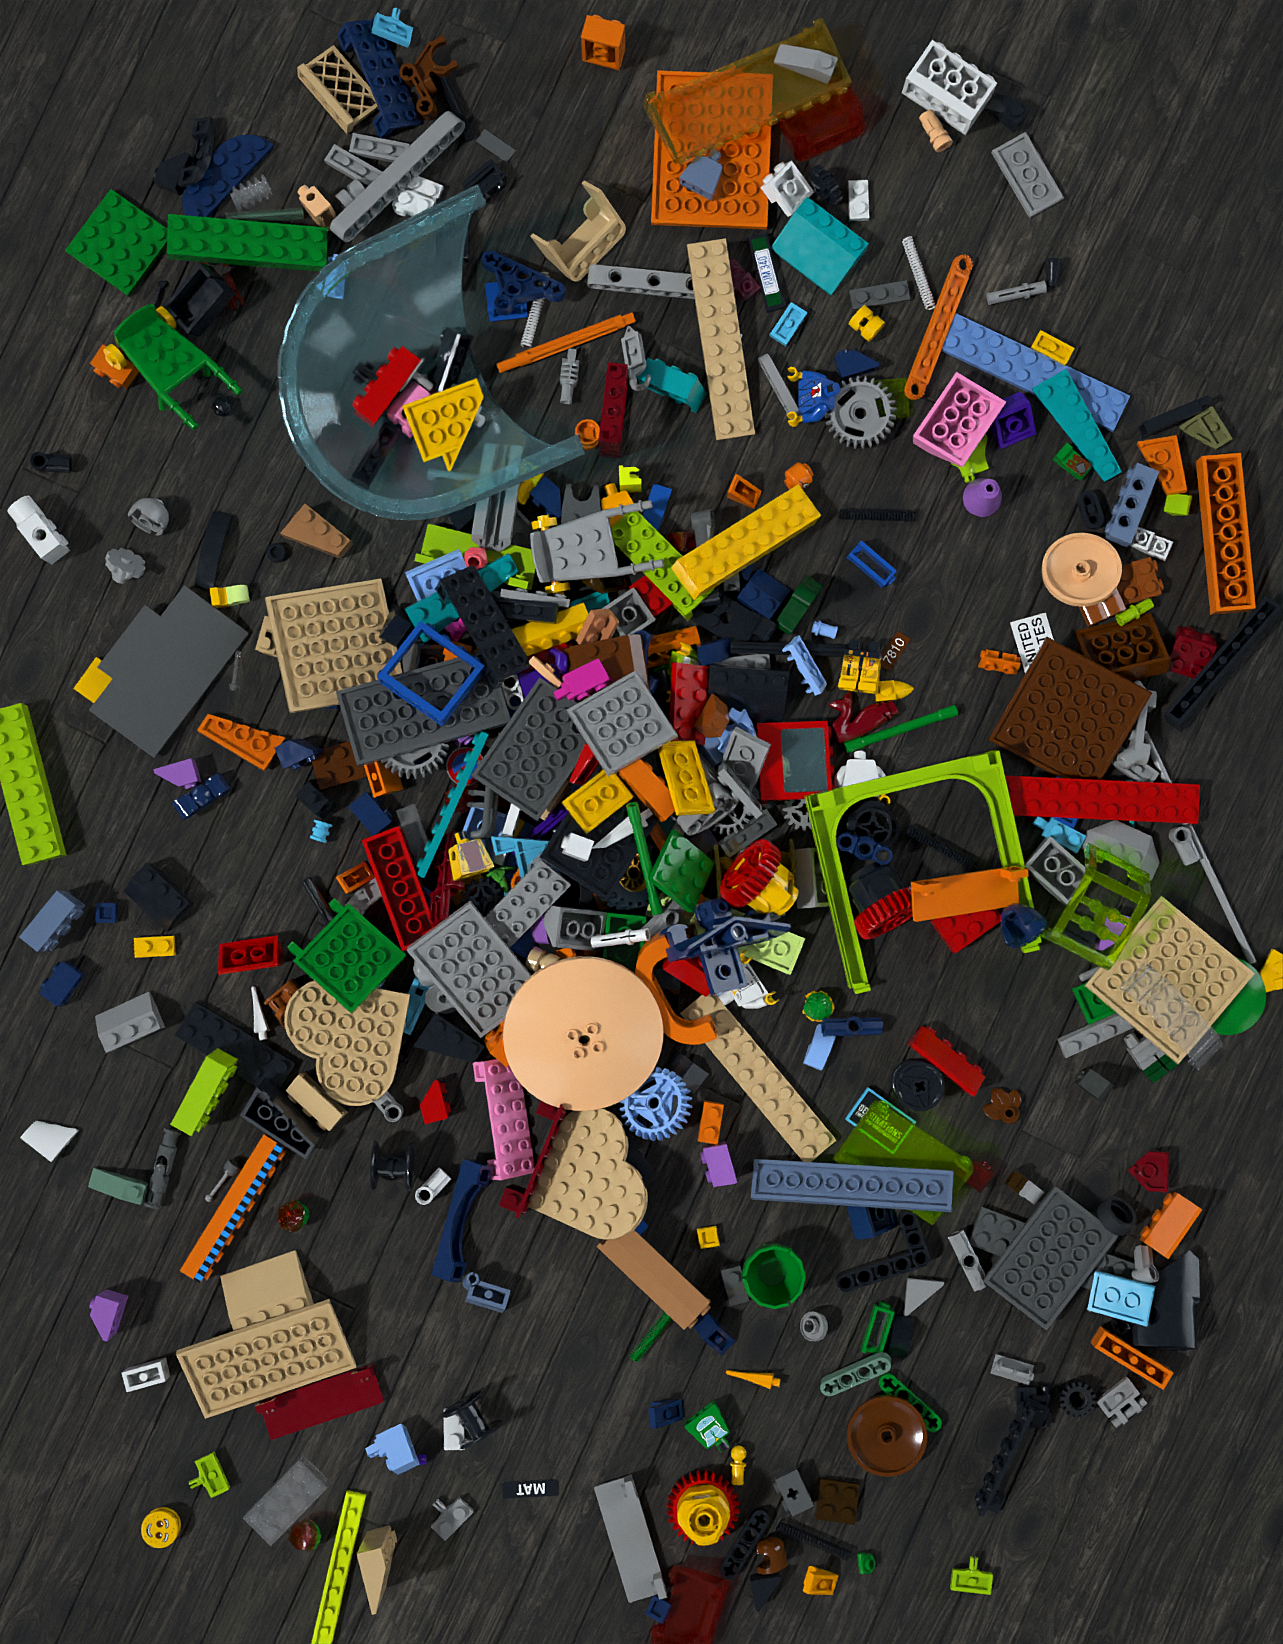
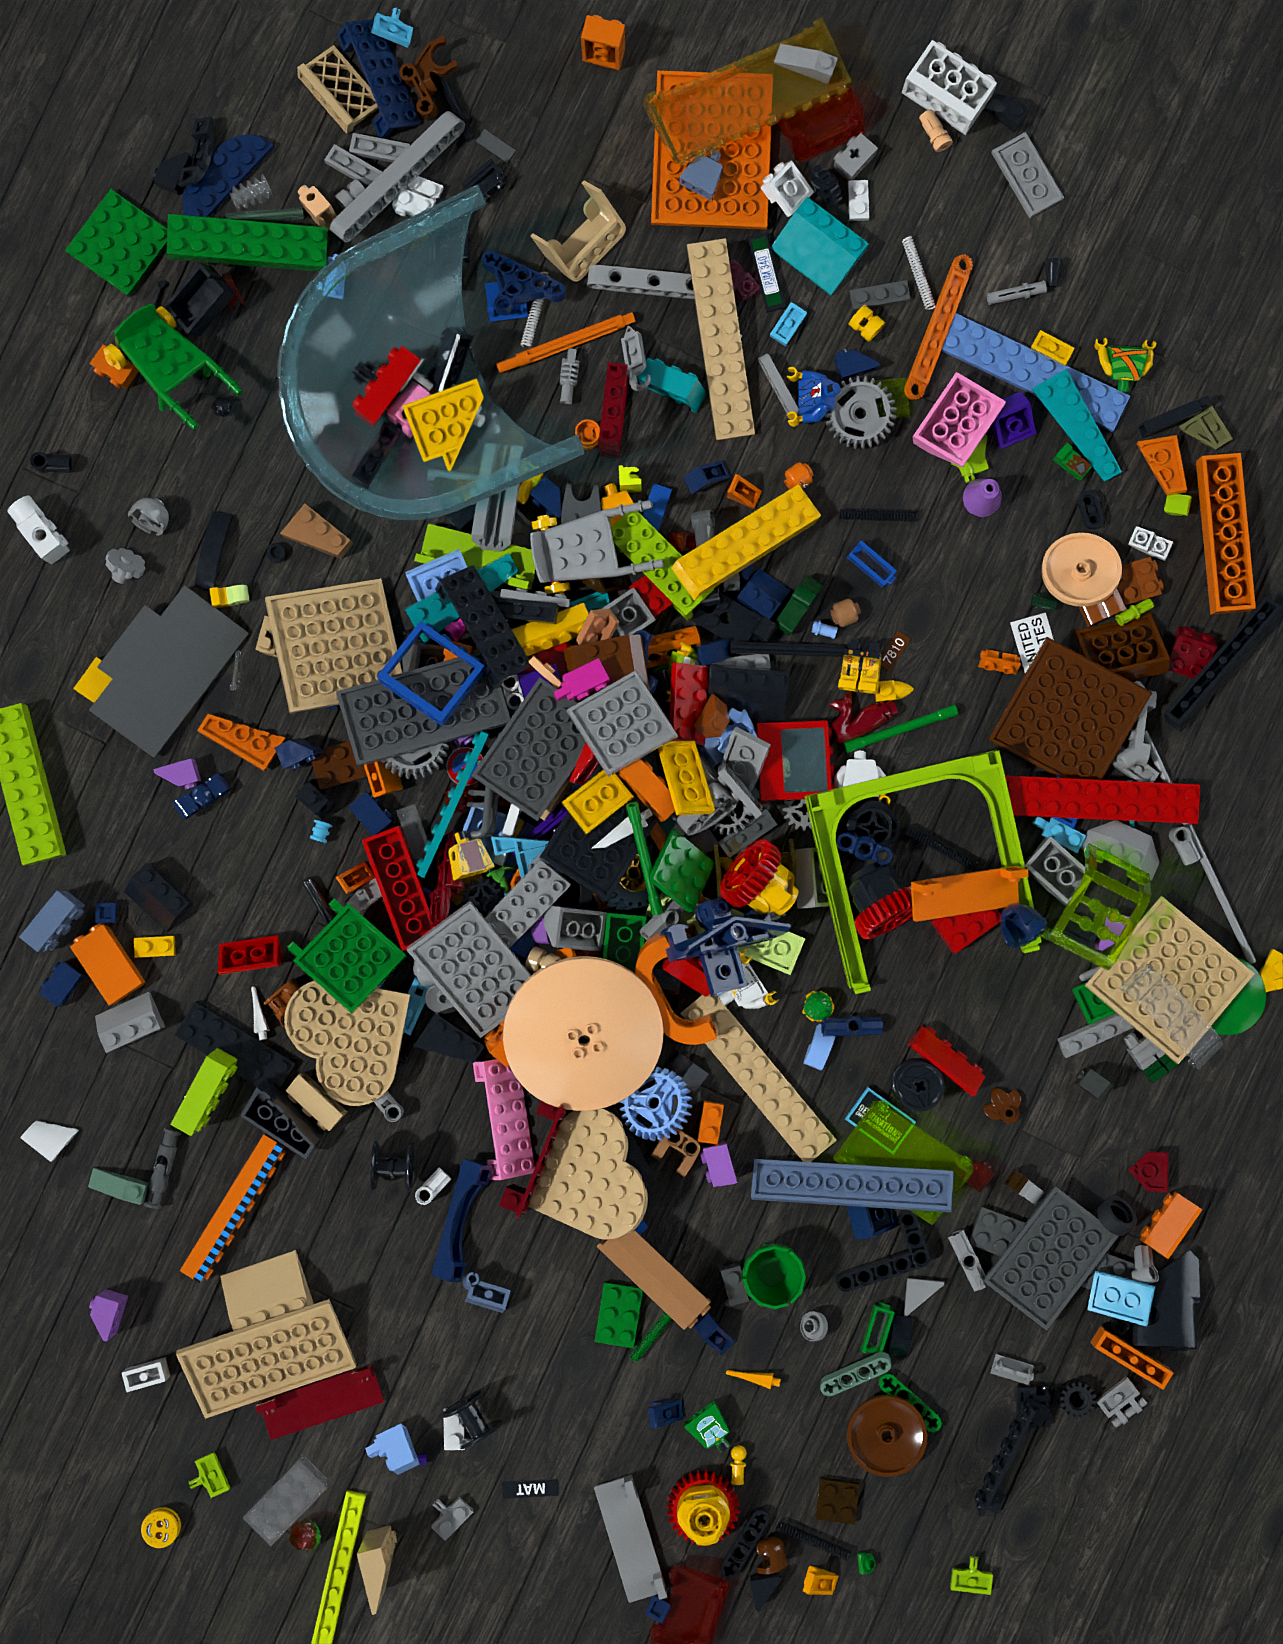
(107, 963): none -> orange brick
(230, 1168): hinge -> none
(292, 1216): clear red piece -> none
(395, 625): black slope -> none
(434, 1105): red slope -> none
(475, 556): coral rock -> none
(561, 660): dark purple arm -> none
(577, 846): white brick -> none
(618, 1314): none -> green plate
(619, 938): white pin -> none
(680, 1145): none -> medium nougat piece
(706, 476): none -> dark blue slope
(708, 1237): yellow tile -> none
(801, 1499): dark grey brick -> none
(805, 665): light blue plate -> none
(845, 612): none -> medium nougat head
(858, 146): none -> light grey brick
(1043, 602): none -> clear green pin
(1125, 362): none -> torso
(1145, 479): sand blue brick -> none

